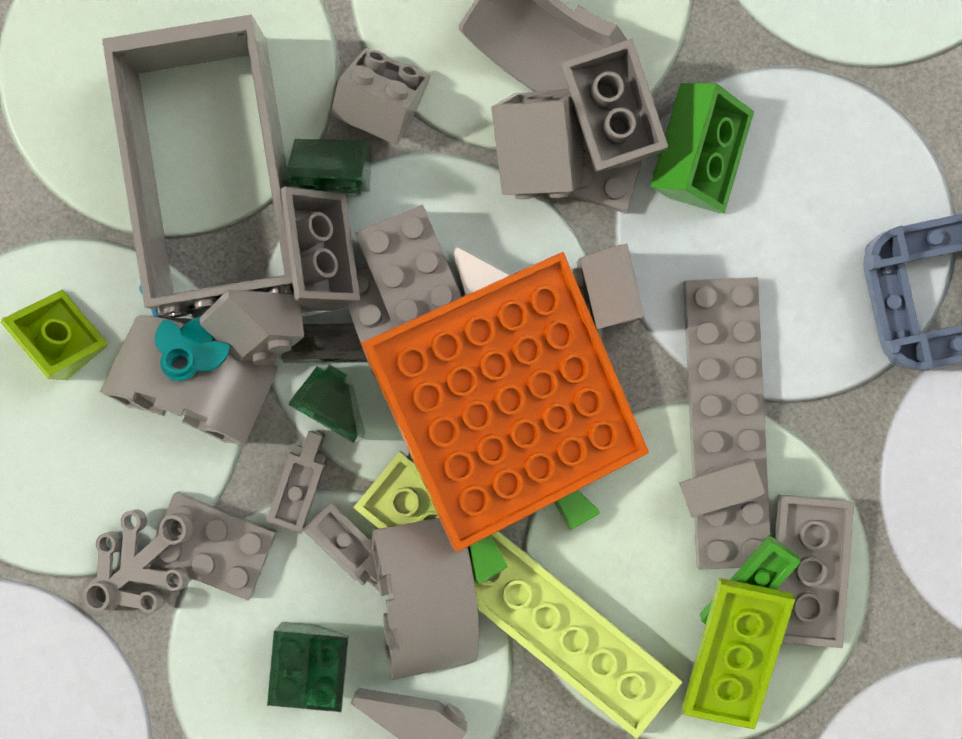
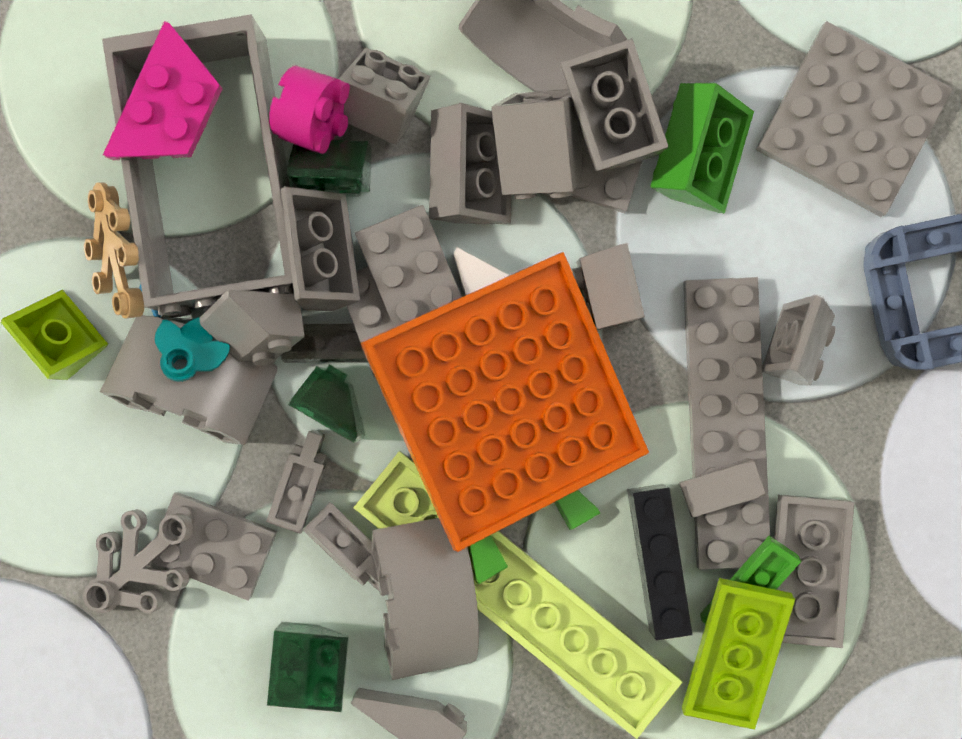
(113, 251): none -> tan plant
(166, 104): none -> dark pink wing
(309, 109): none -> dark pink brick
(465, 168): none -> light grey slope
(659, 562): none -> black brick
(799, 340): none -> light grey slope
(854, 119): none -> light grey plate

